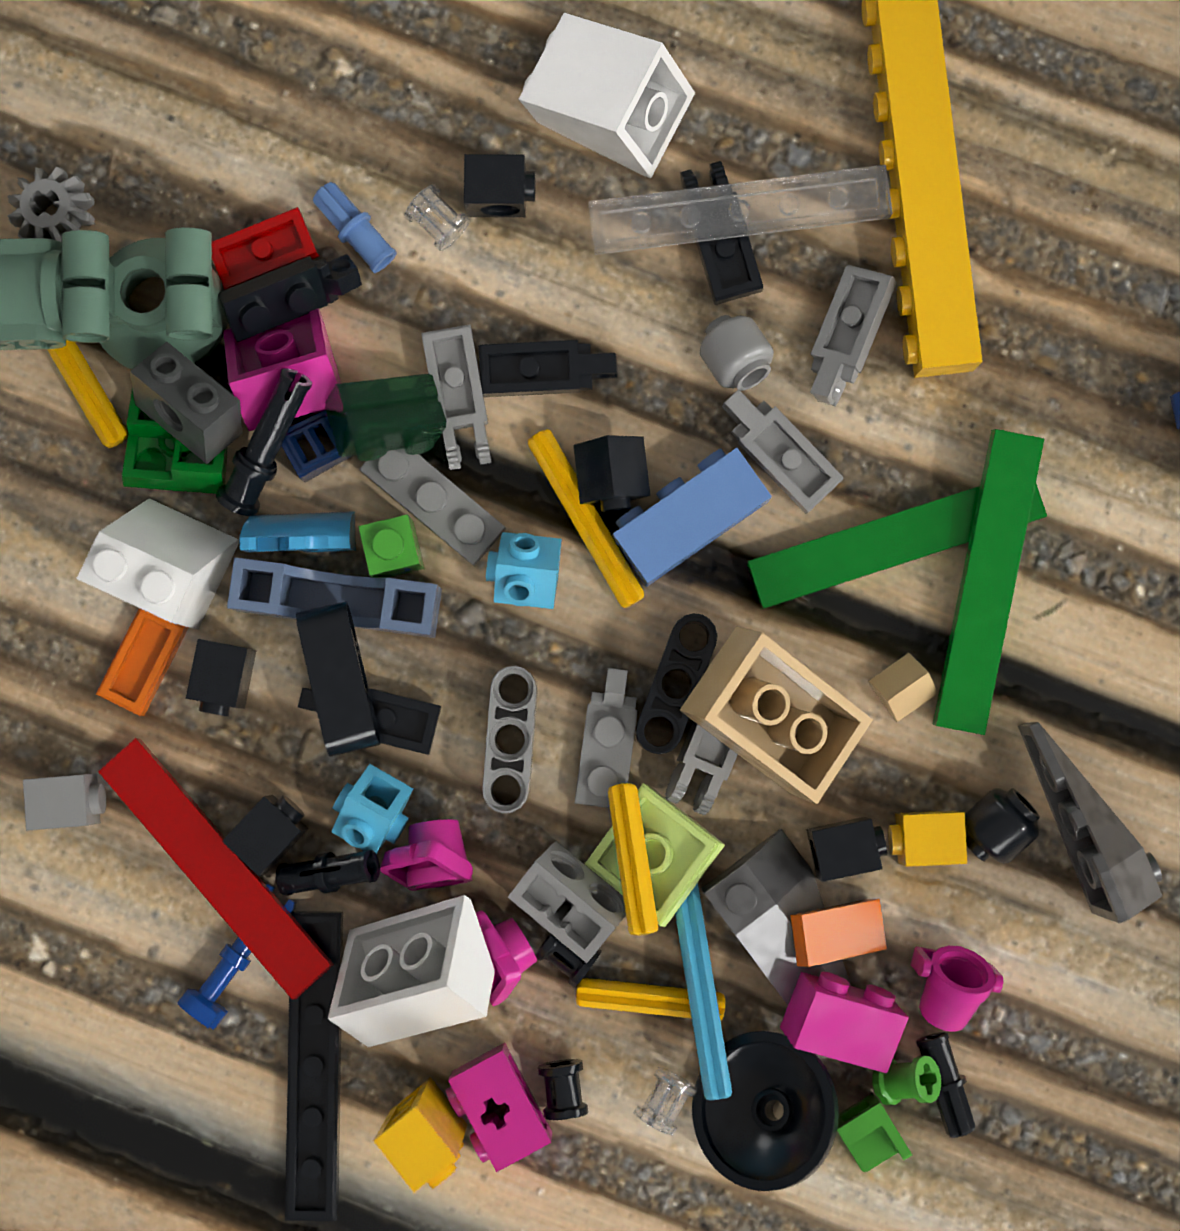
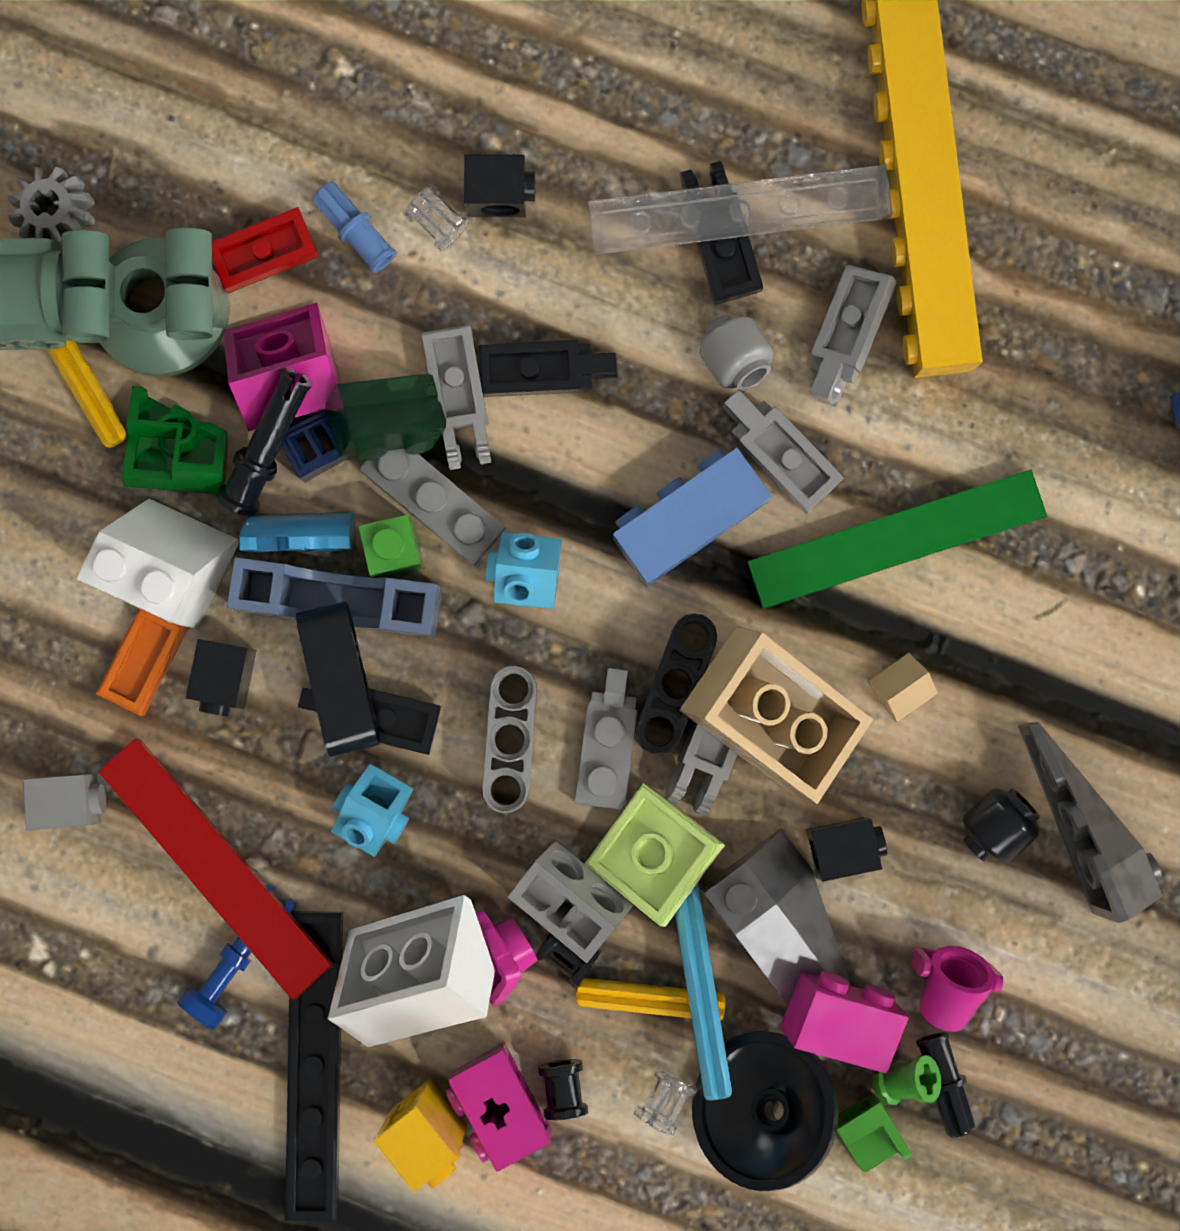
(186, 402): dark grey brick -> none
(266, 833): black brick -> none
(286, 294): black hinge -> none
(328, 872): black pin -> none
(431, 858): dark pink piece -> none
(586, 519): yellow axle -> none
(608, 92): white slope -> none
(612, 471): black brick -> none
(632, 859): yellow axle -> none
(838, 932): orange tile -> none
(928, 838): yellow brick -> none
(988, 581): green tile -> none

